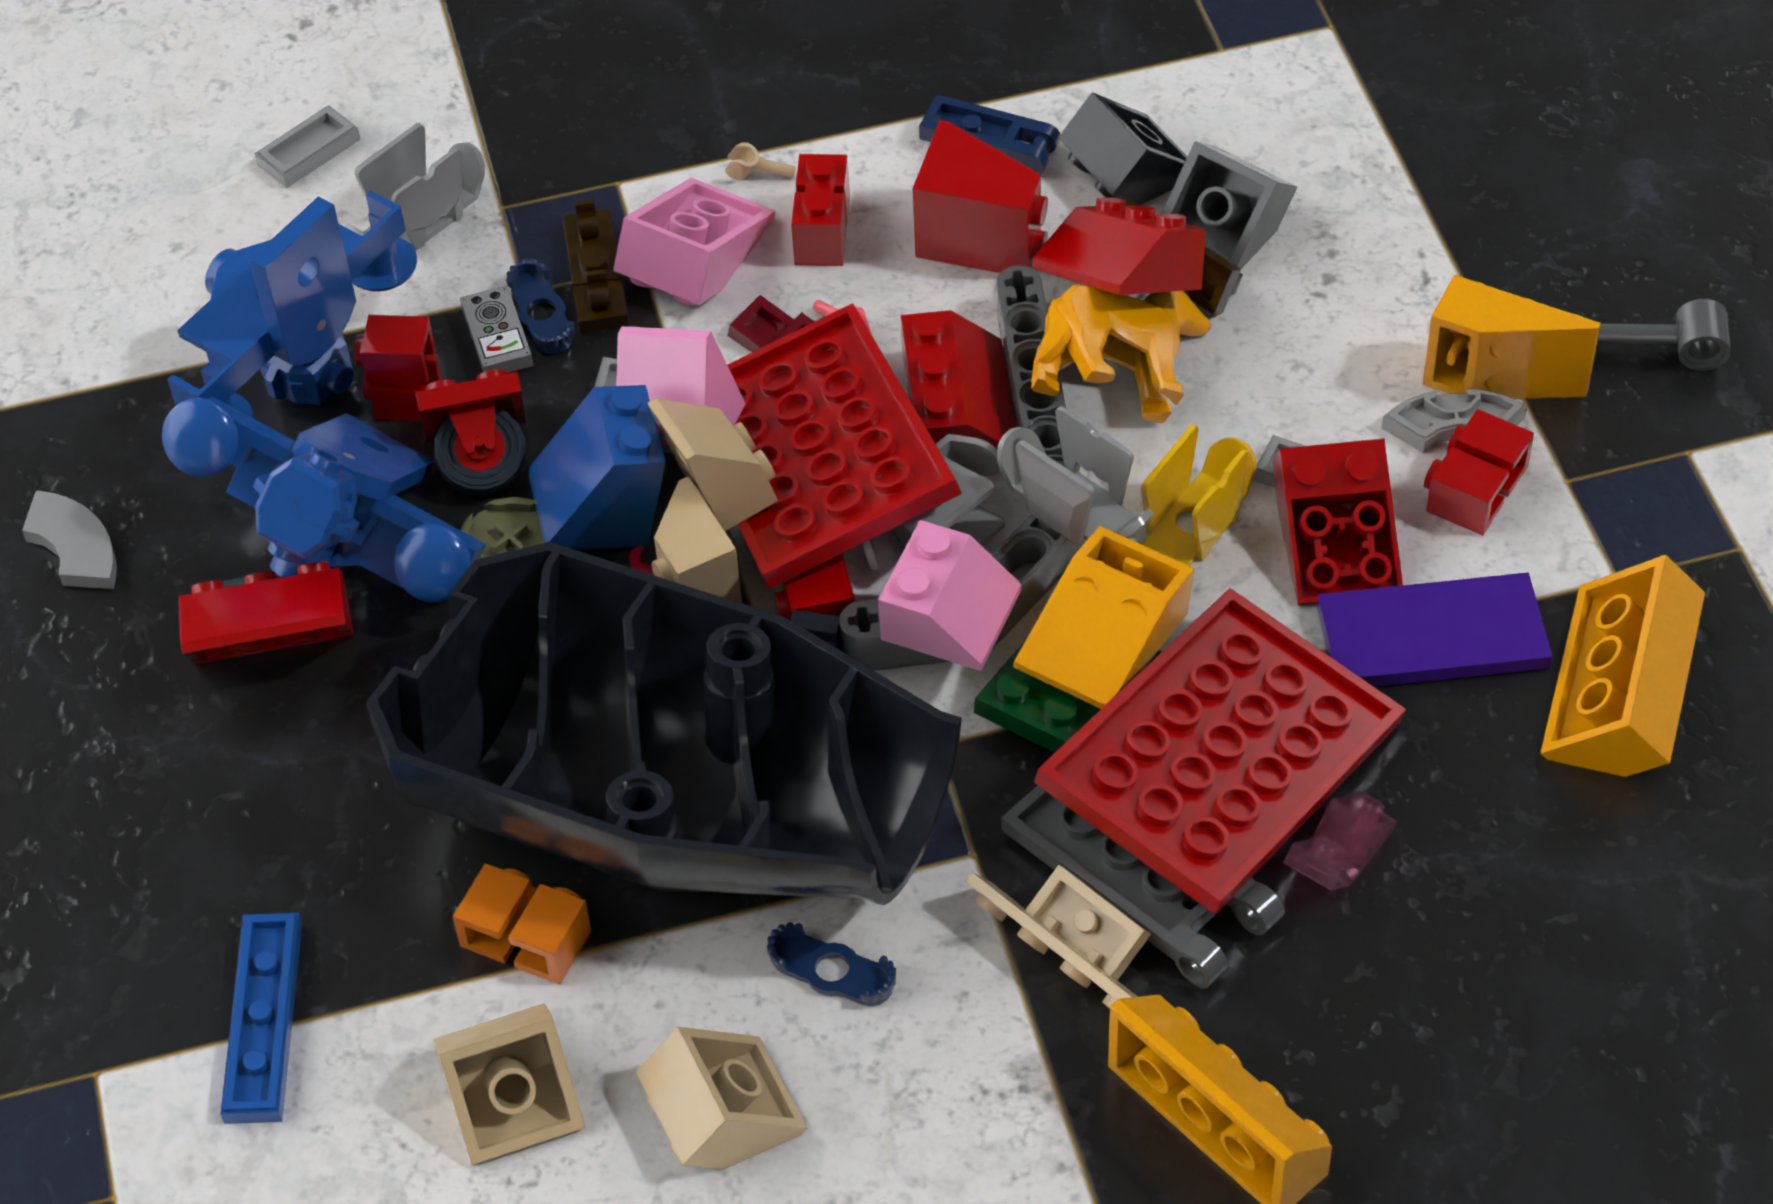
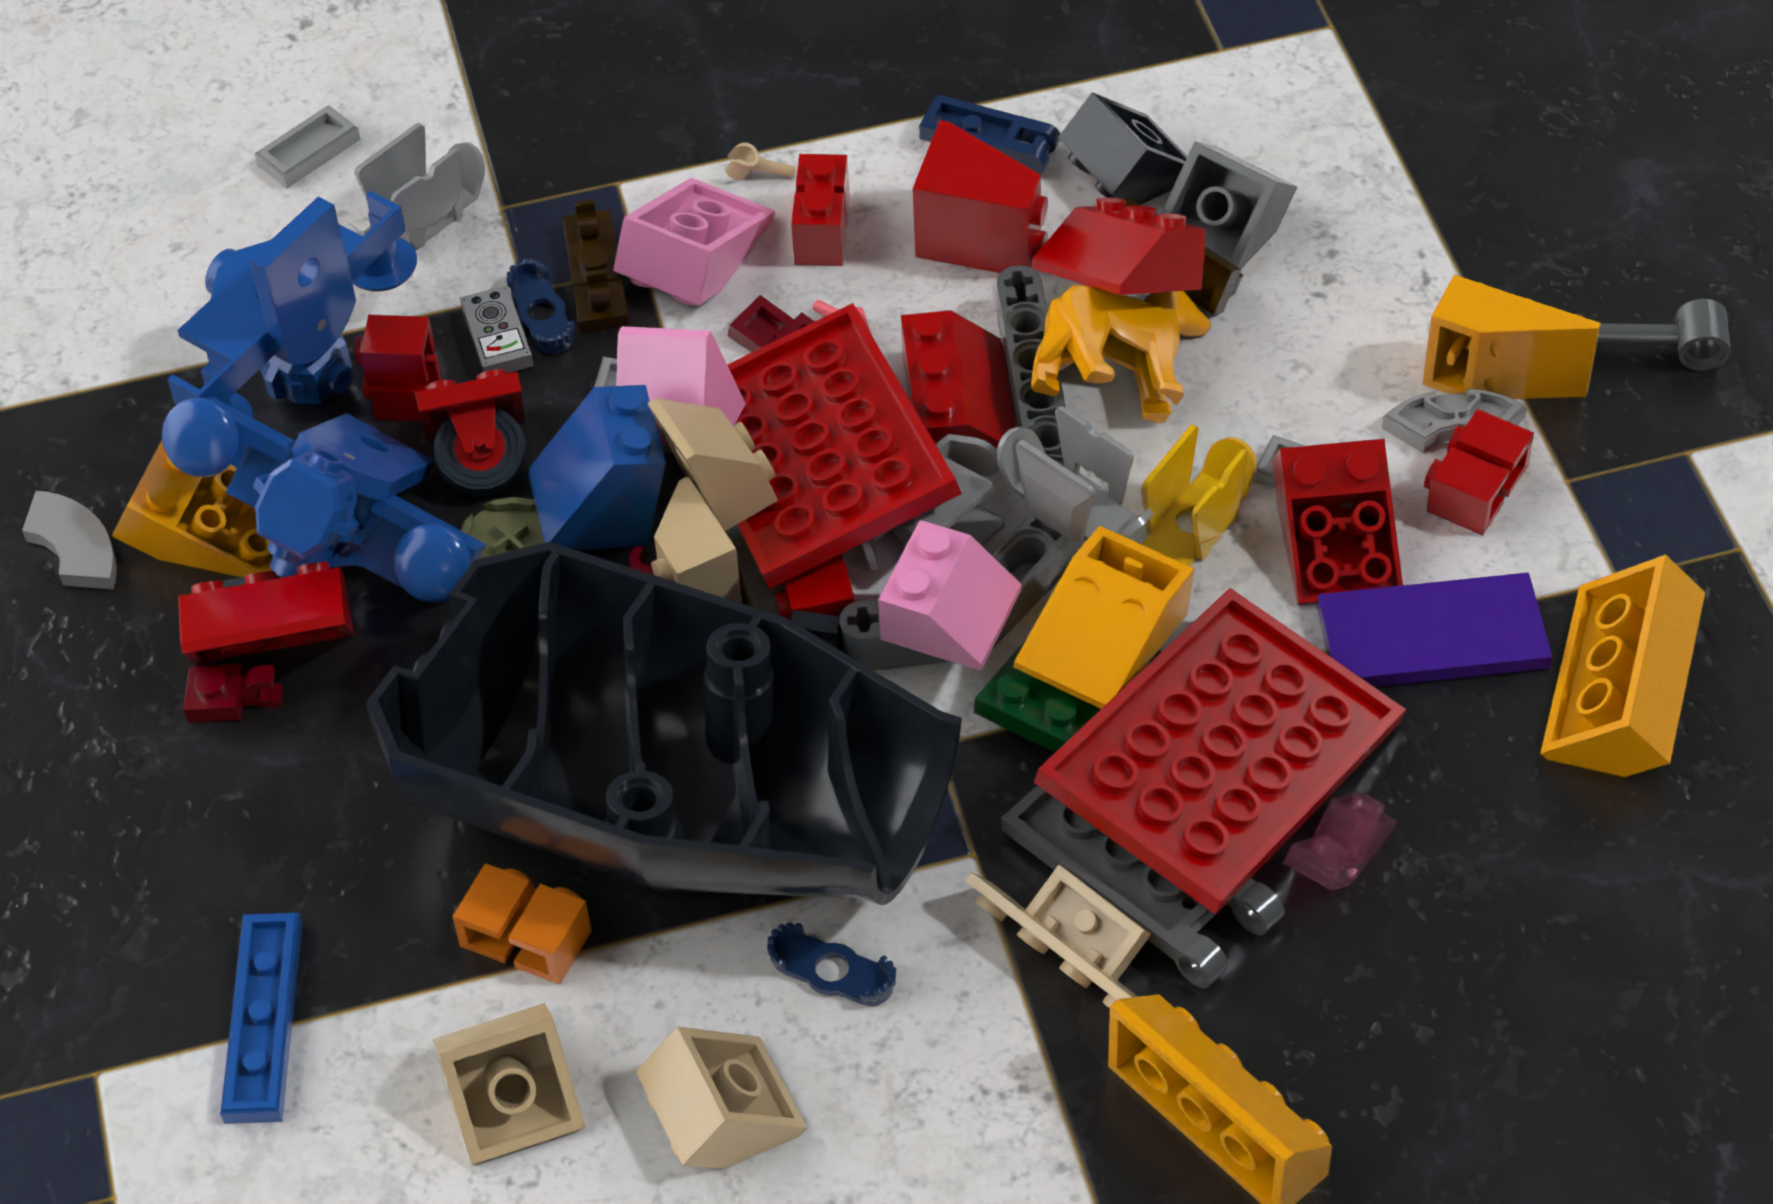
(193, 521): none -> light orange slope
(223, 690): none -> dark red plate

